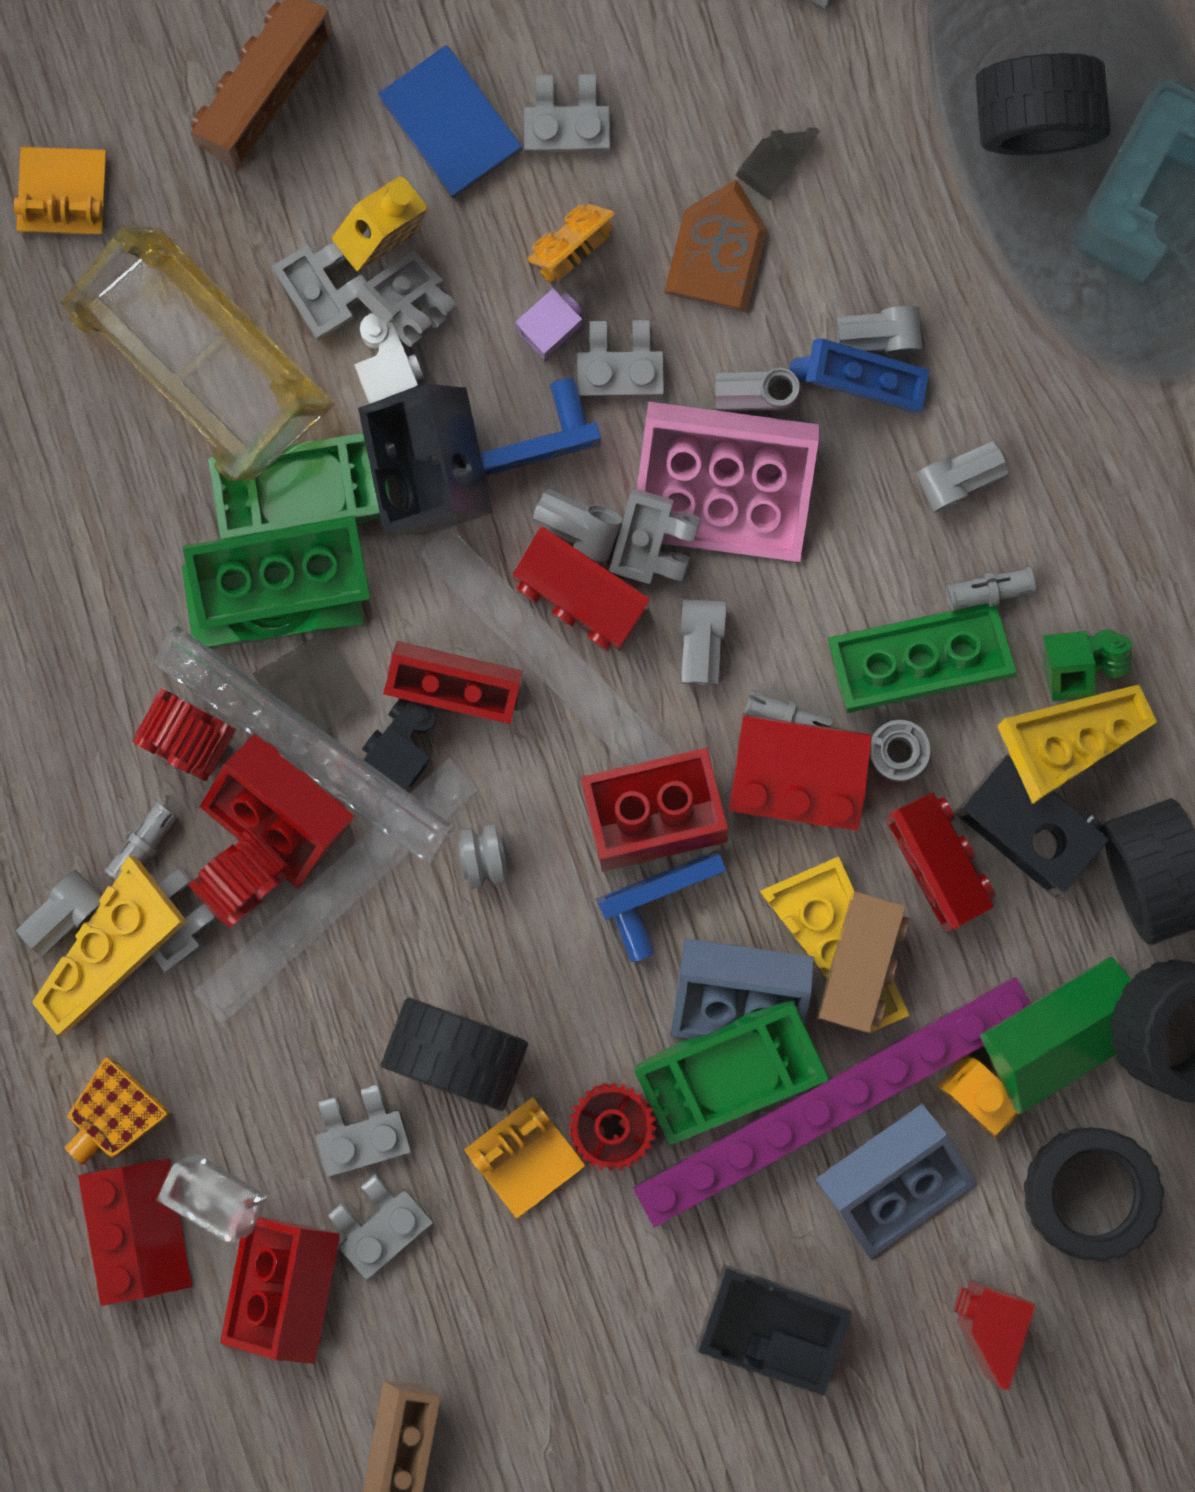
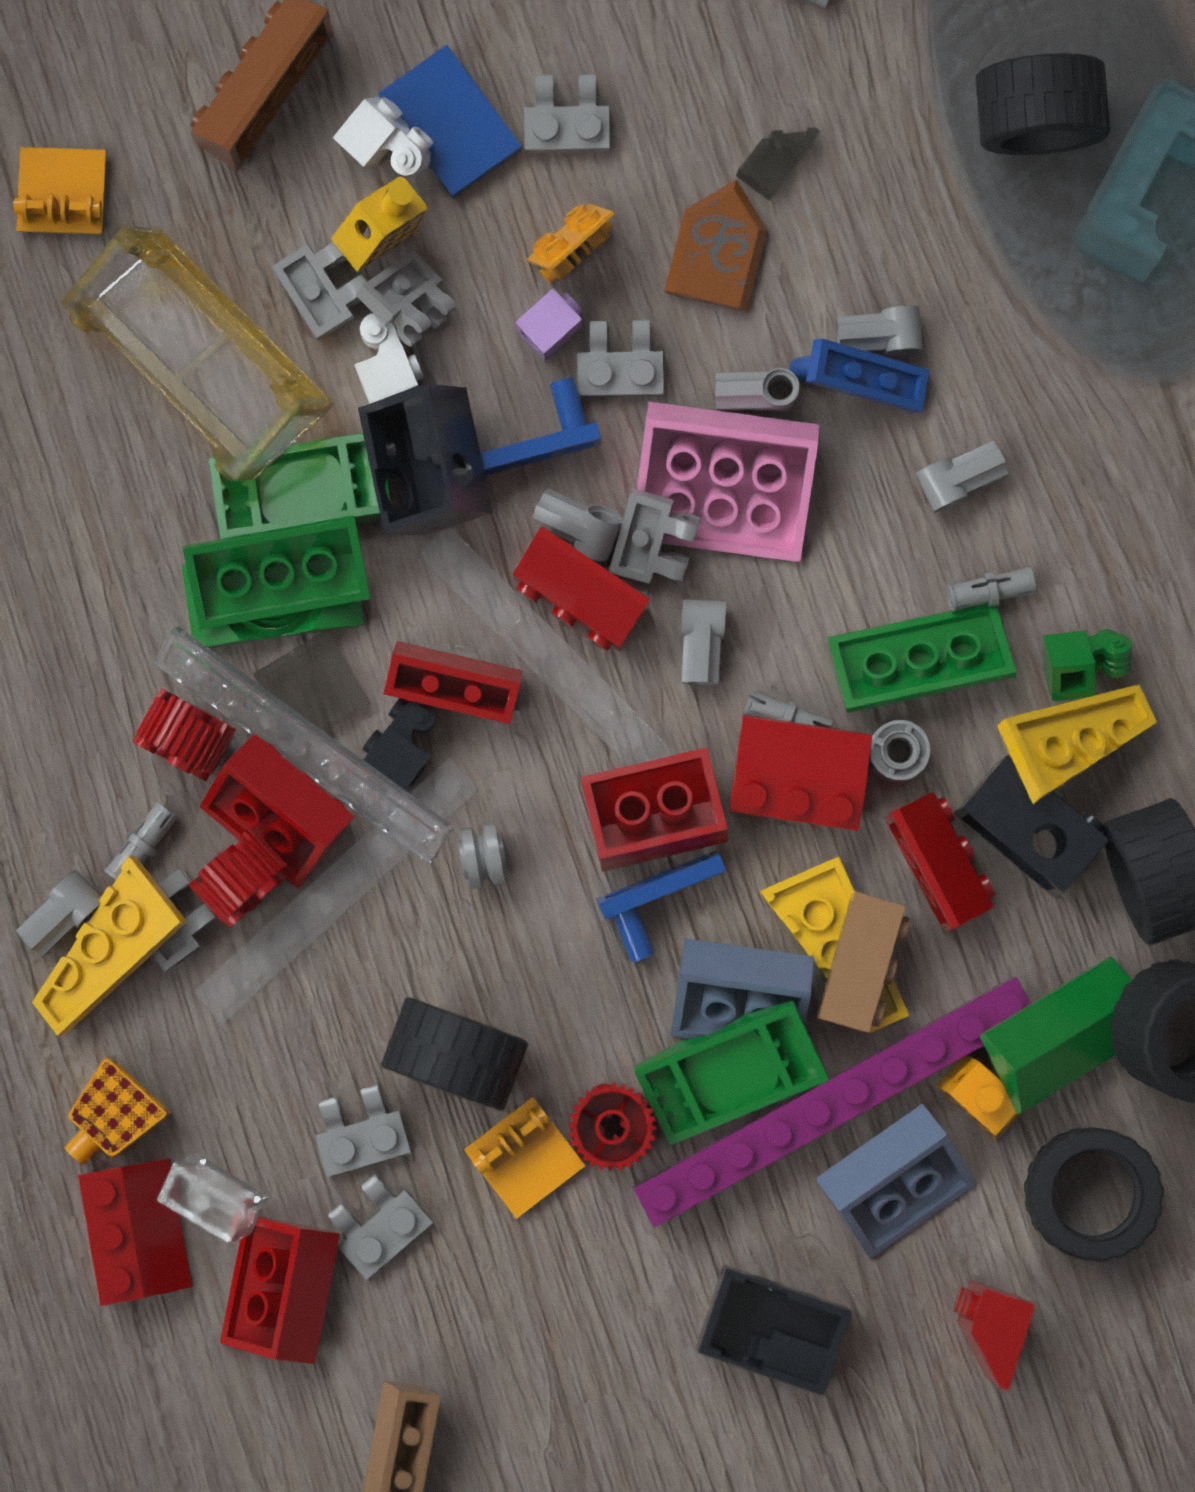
(378, 128): none -> white brick

